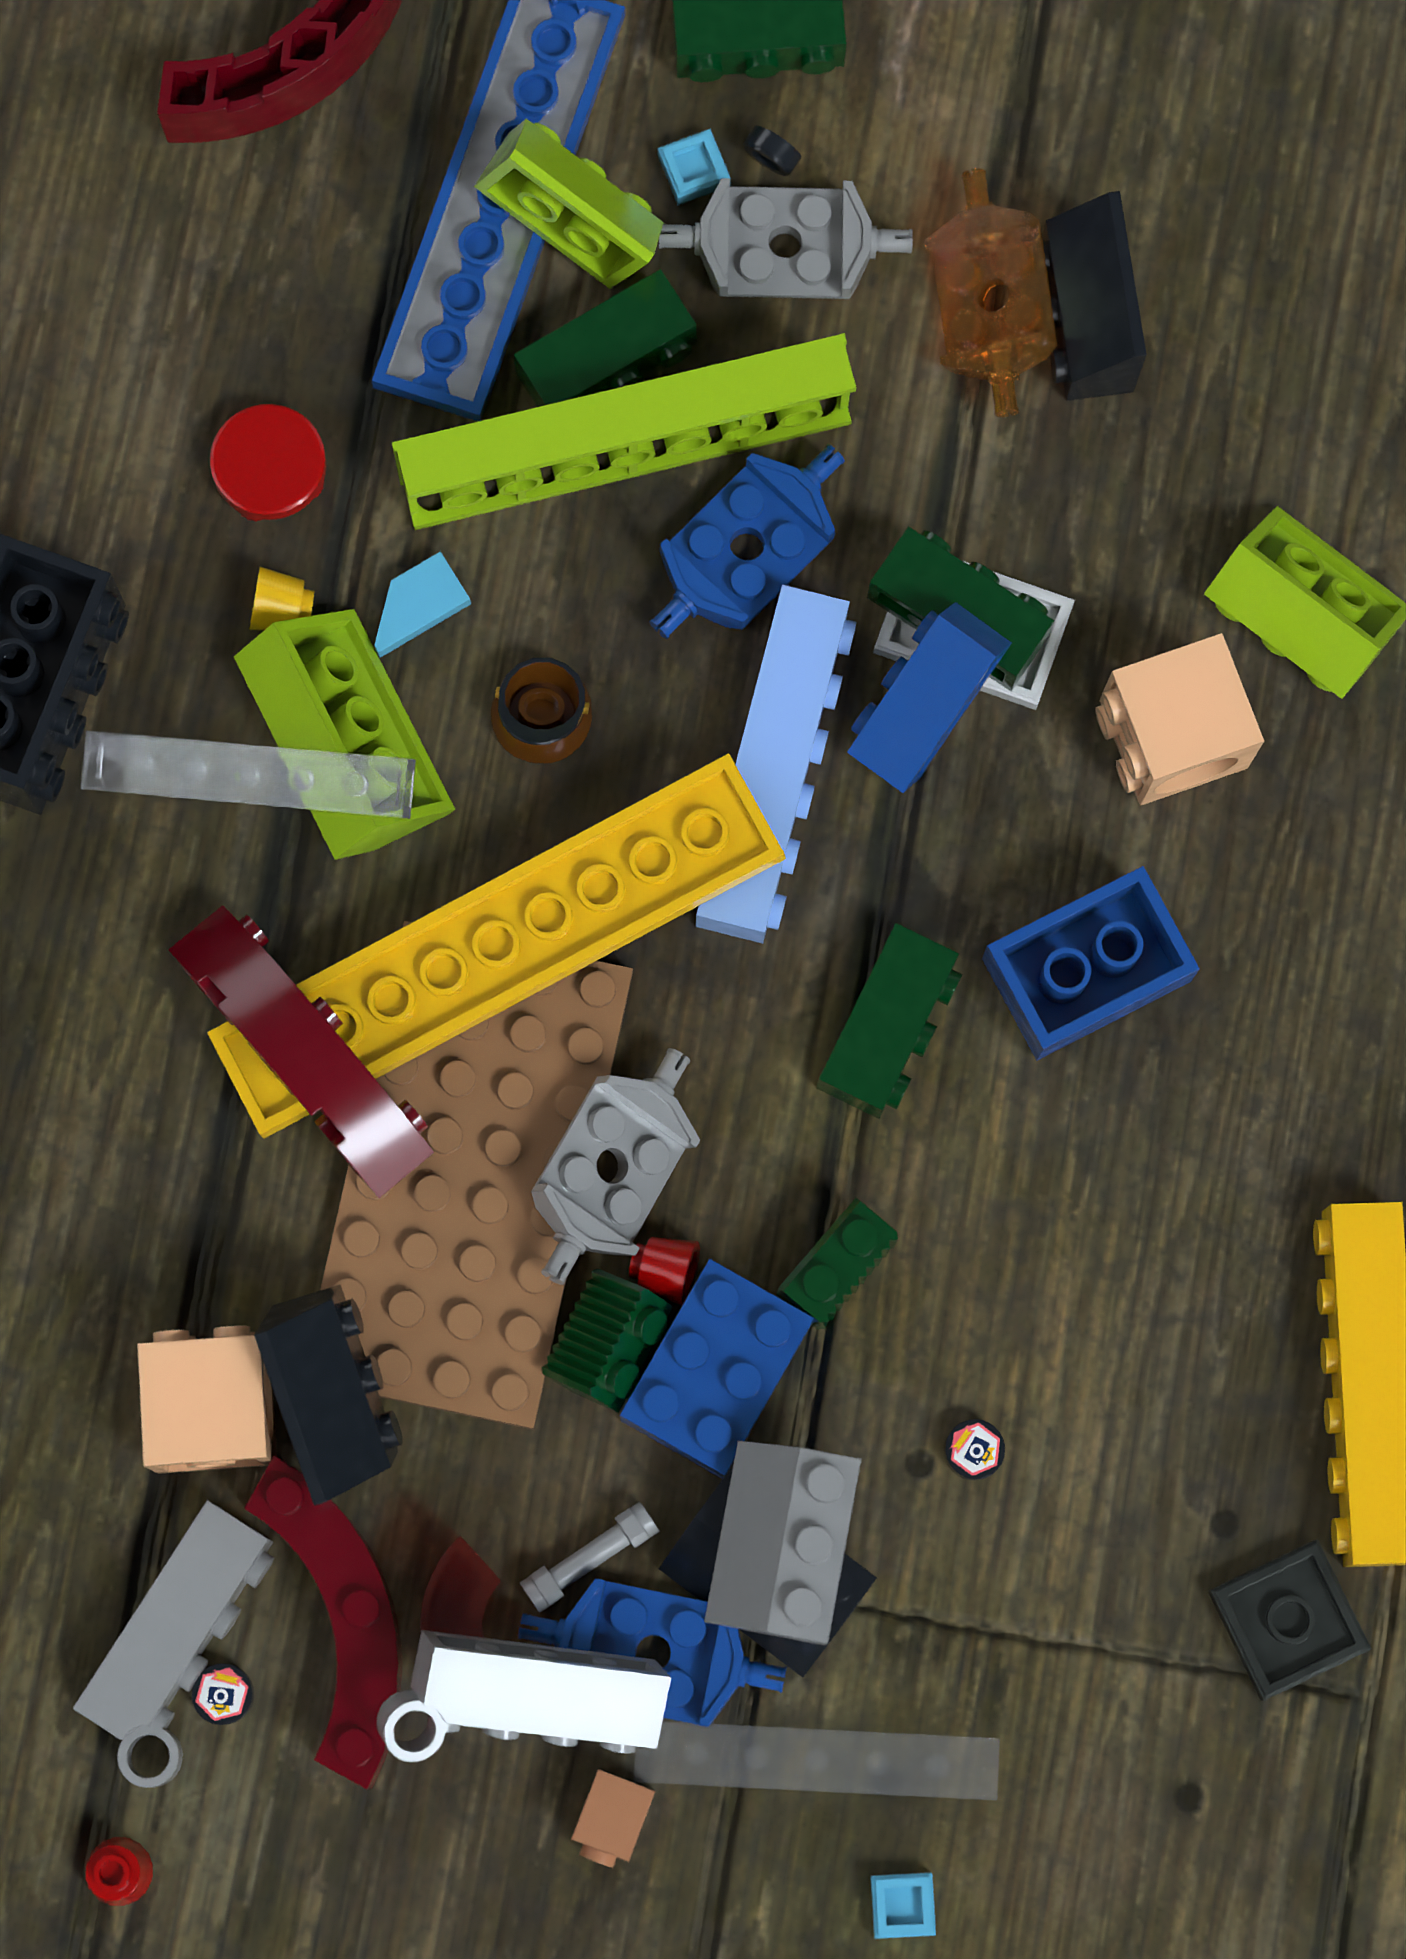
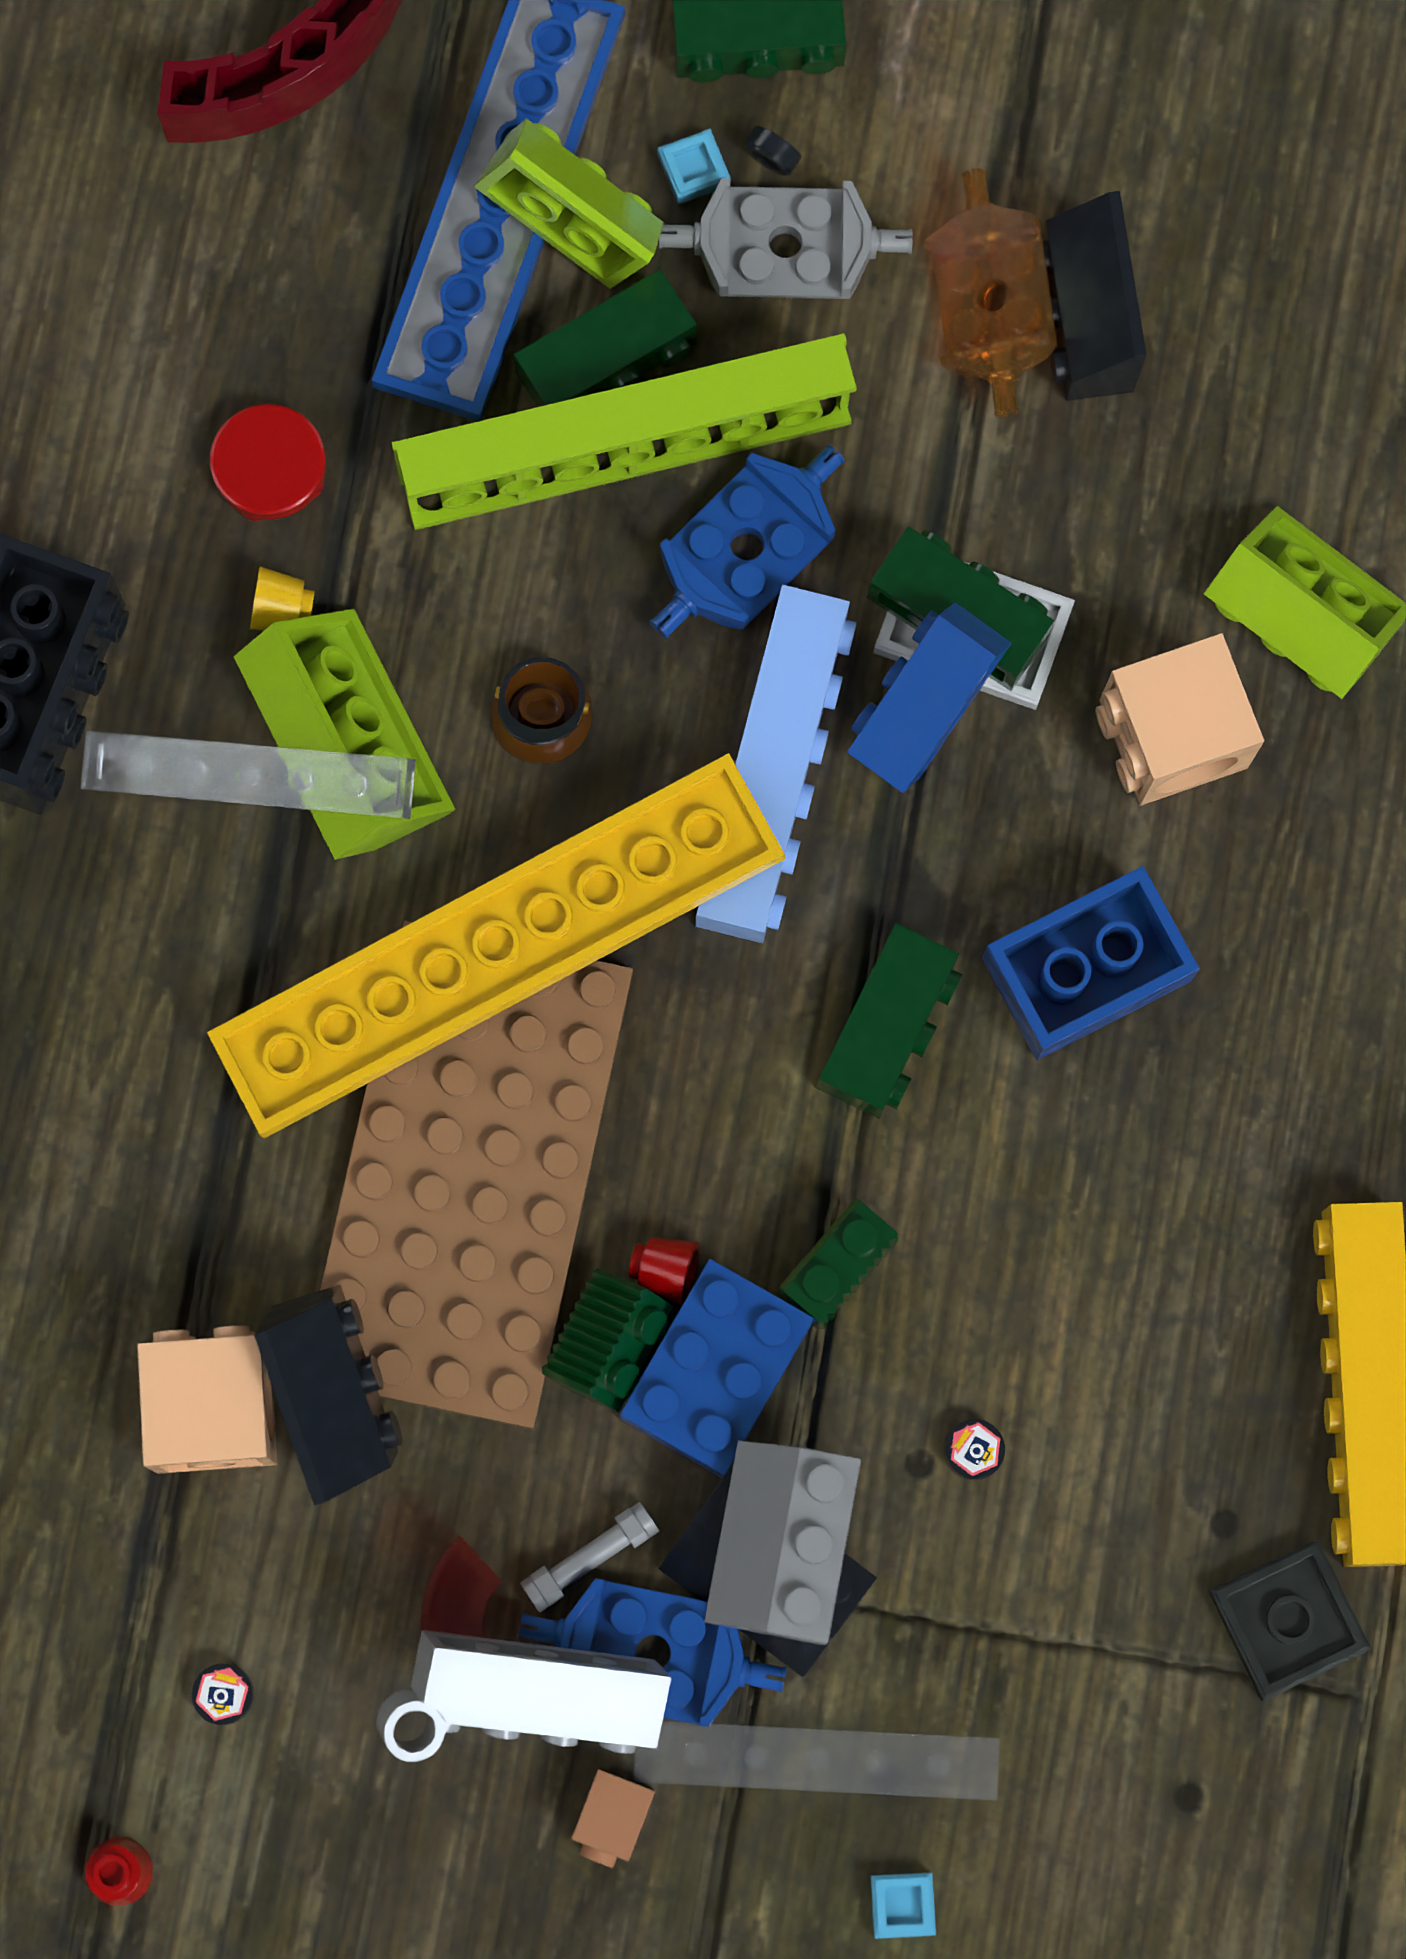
(170, 1632): light grey hinge -> none
(303, 1049): dark red brick -> none
(359, 1614): dark red brick -> none
(419, 602): medium azure tile -> none
(645, 1133): light grey plate -> none

